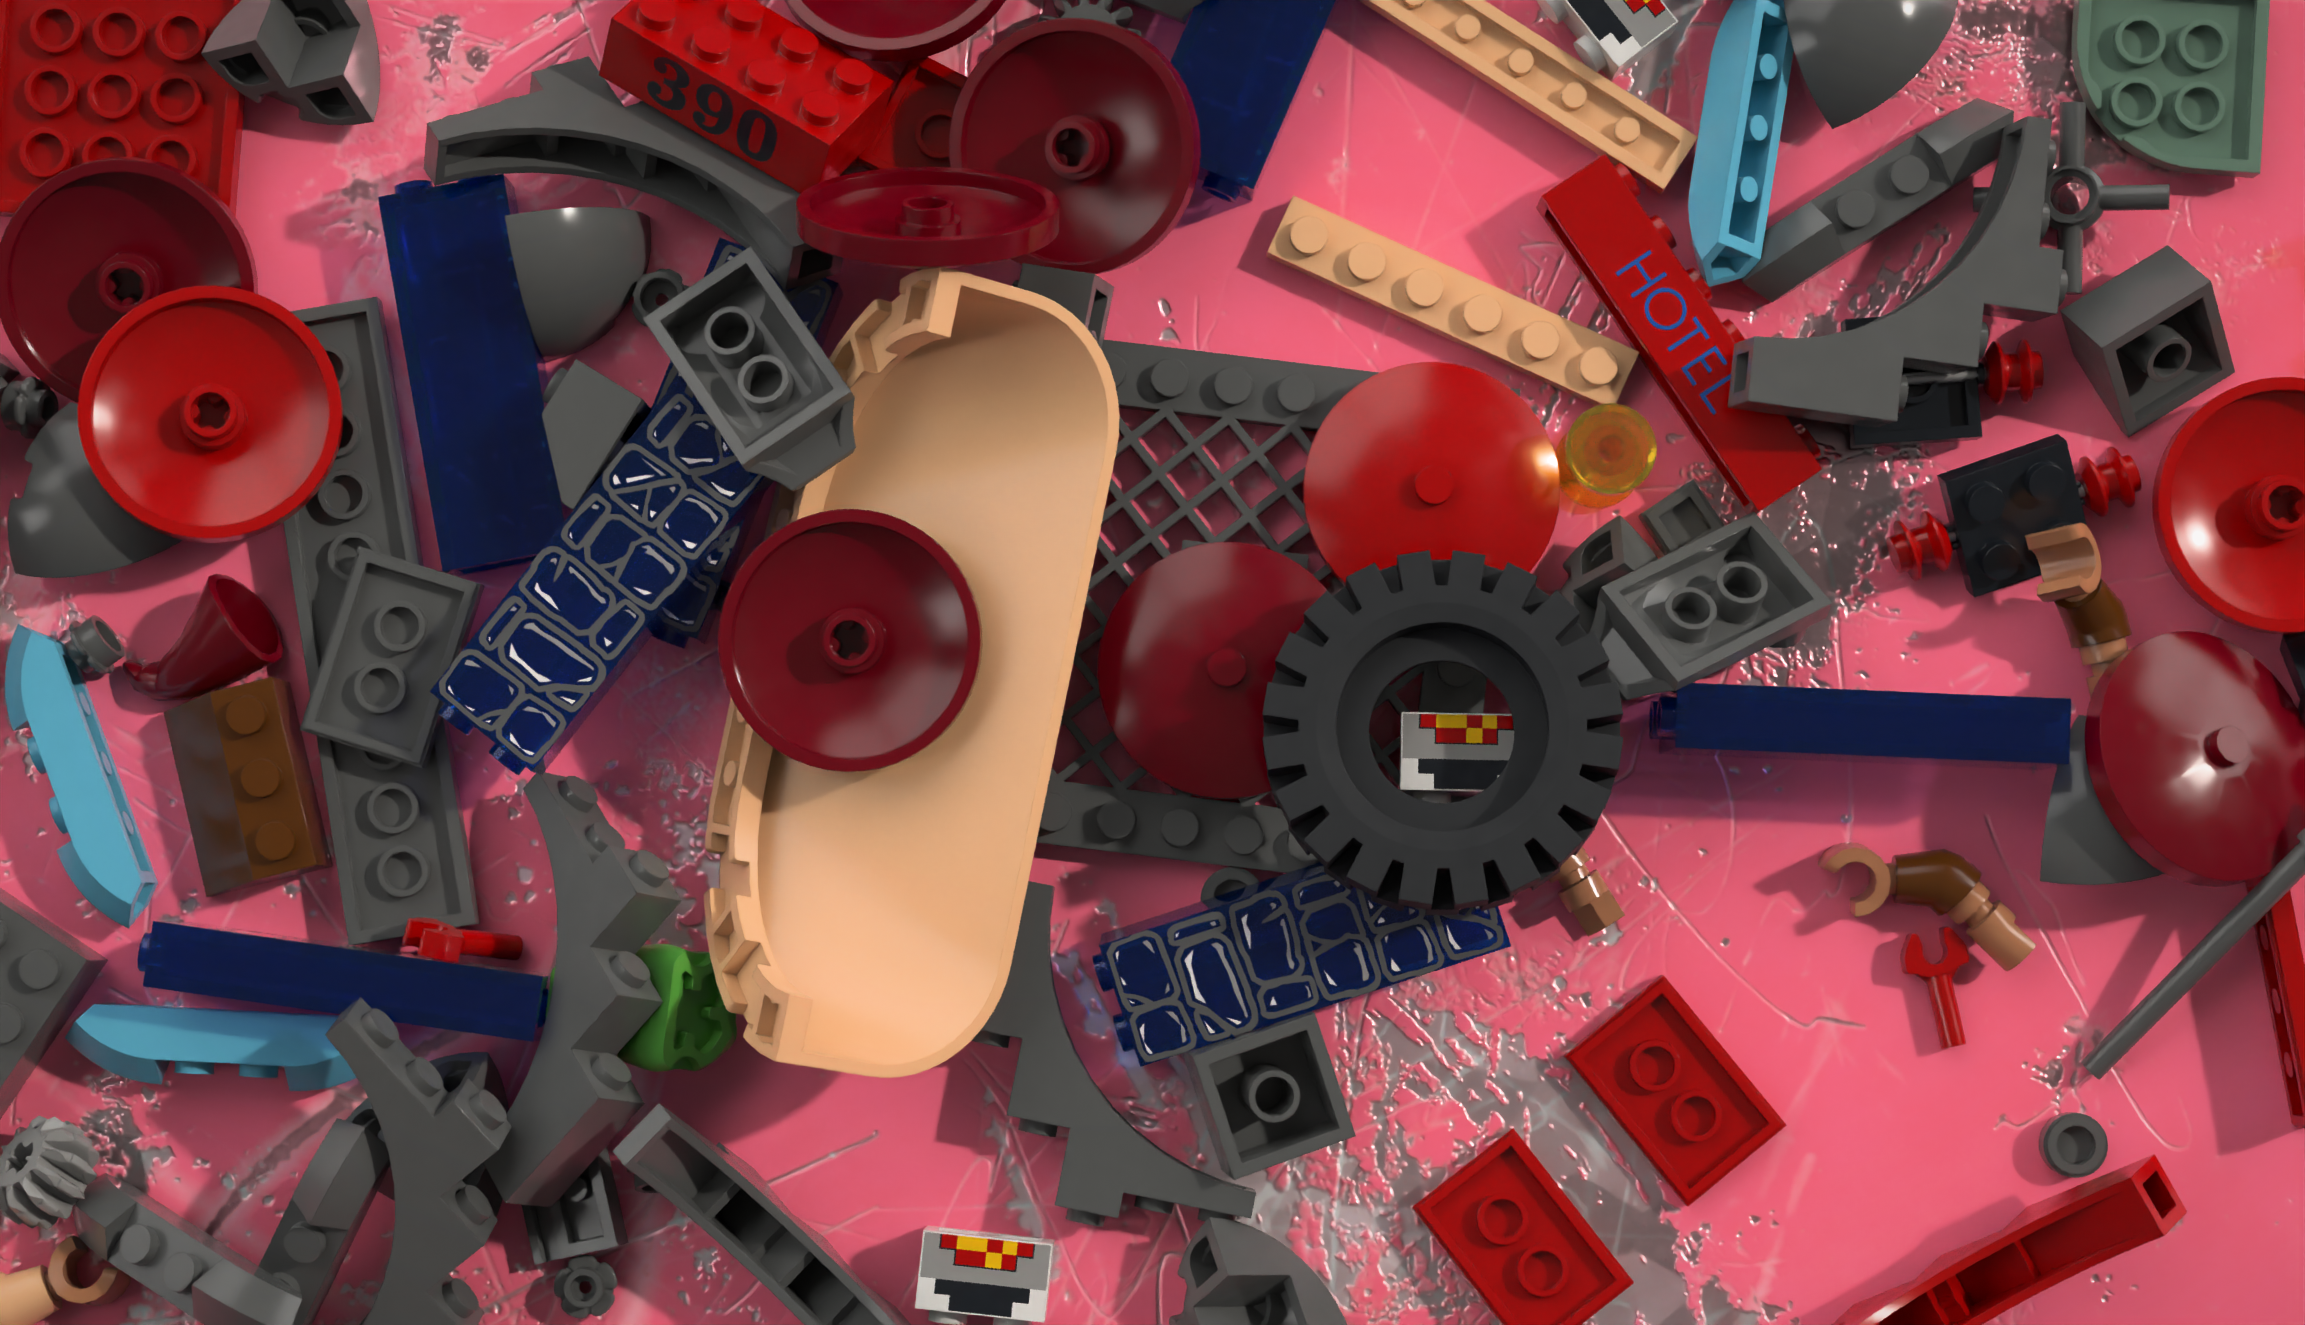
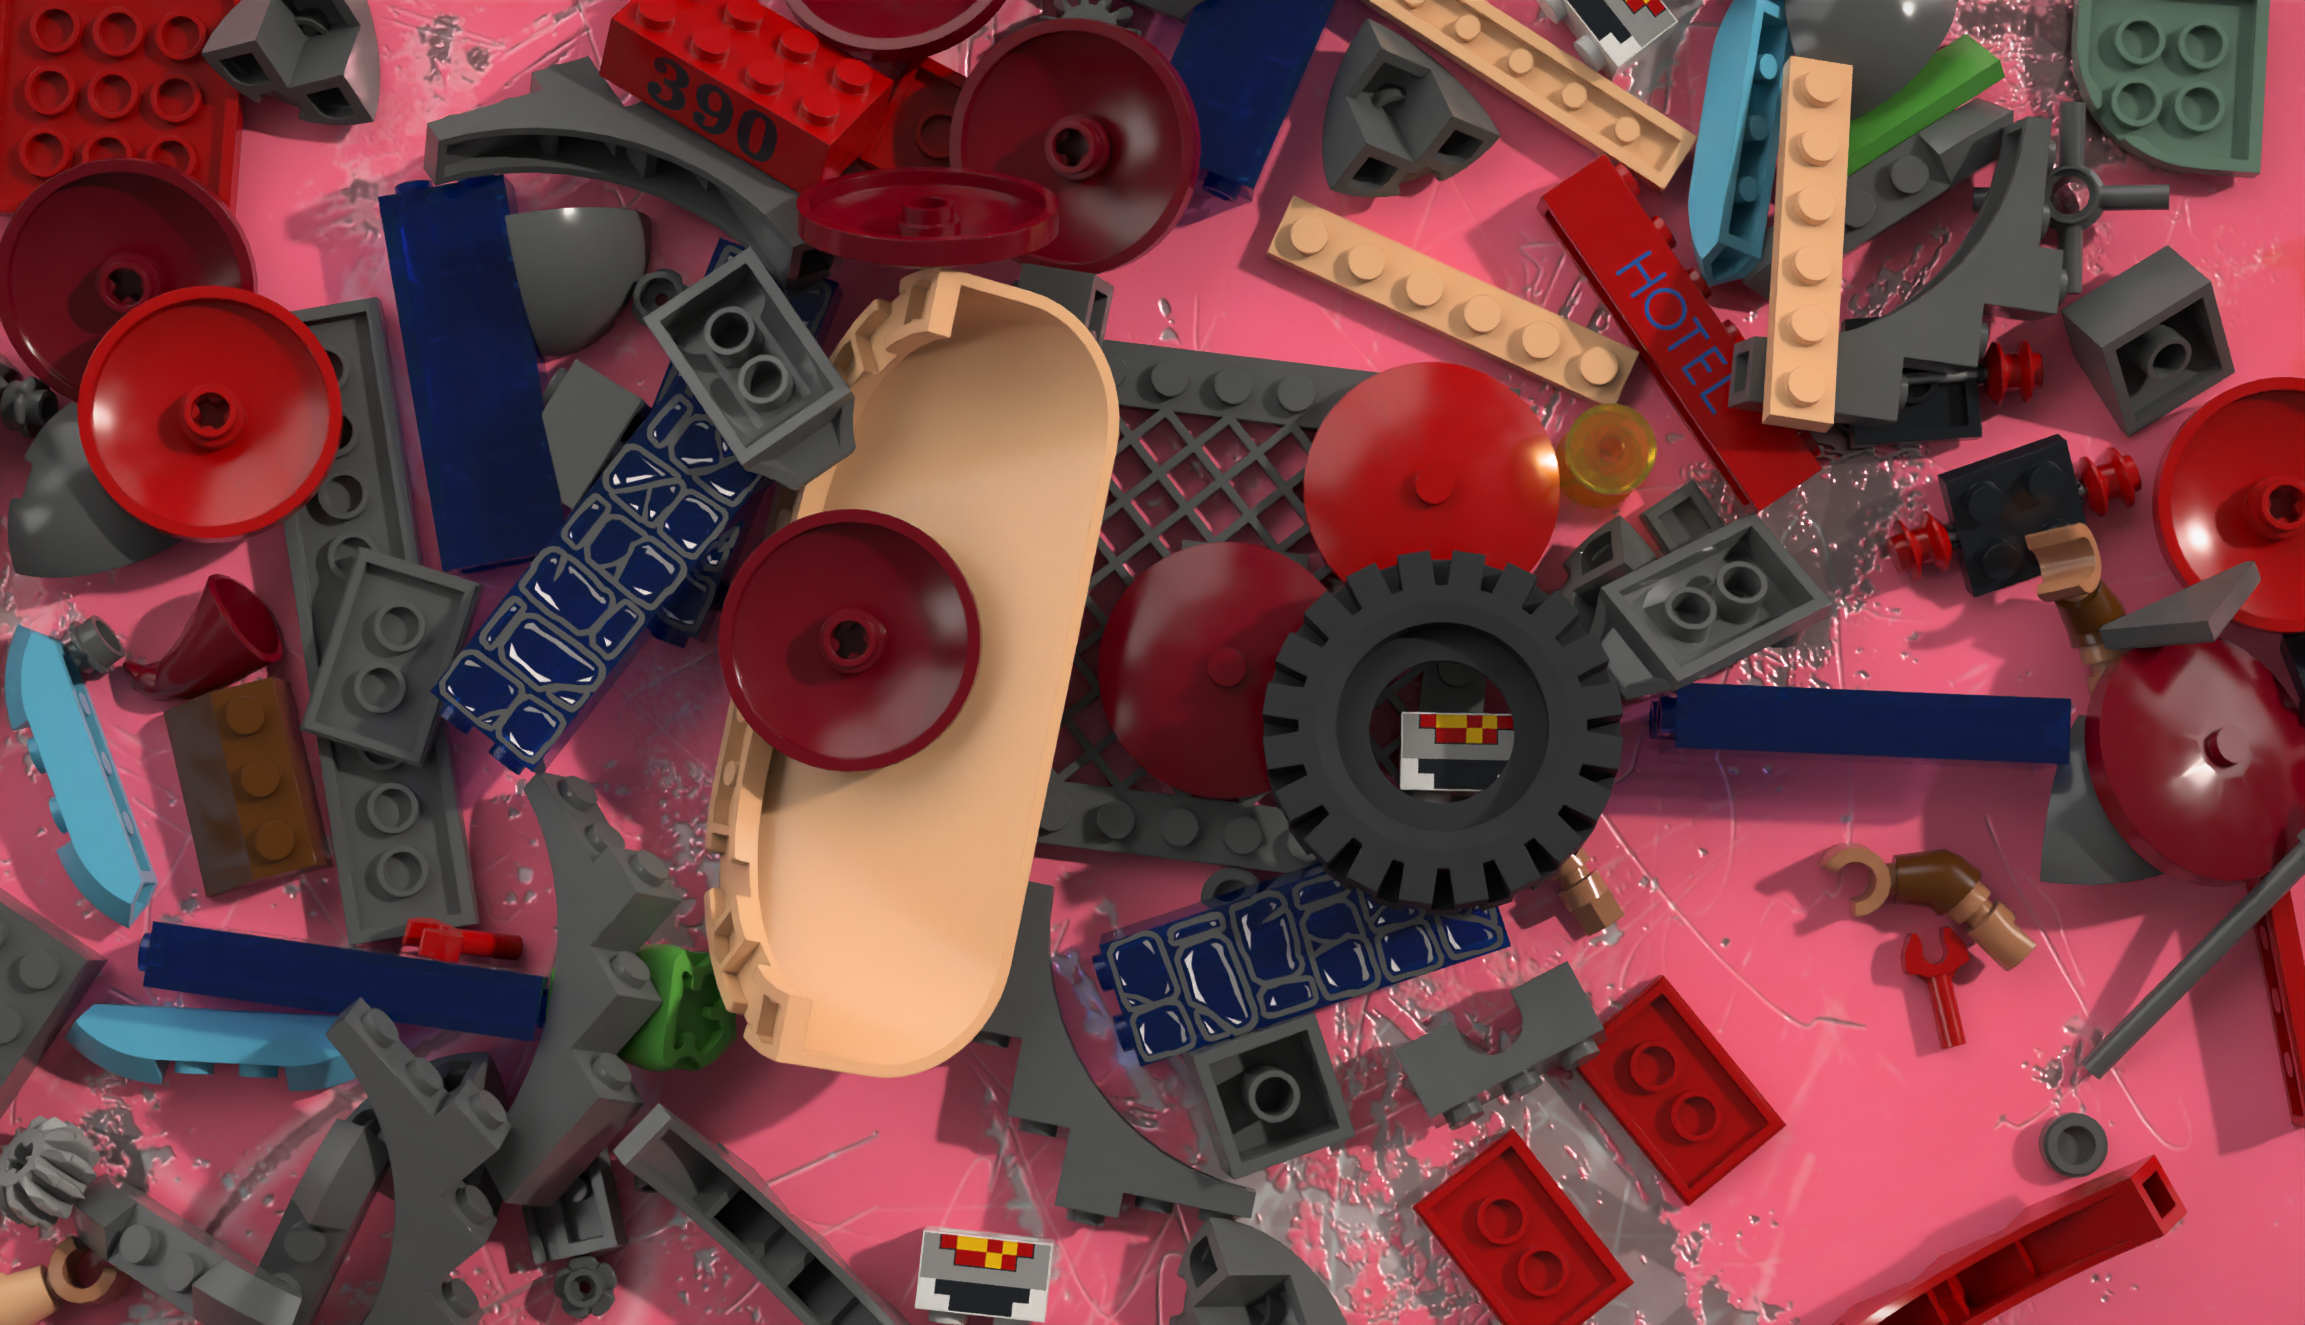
(1397, 118): none -> dark grey brick
(1555, 1031): none -> dark grey arch
(1808, 245): none -> light nougat plate
(1940, 87): none -> bright green tile
(2186, 616): none -> dark grey tile

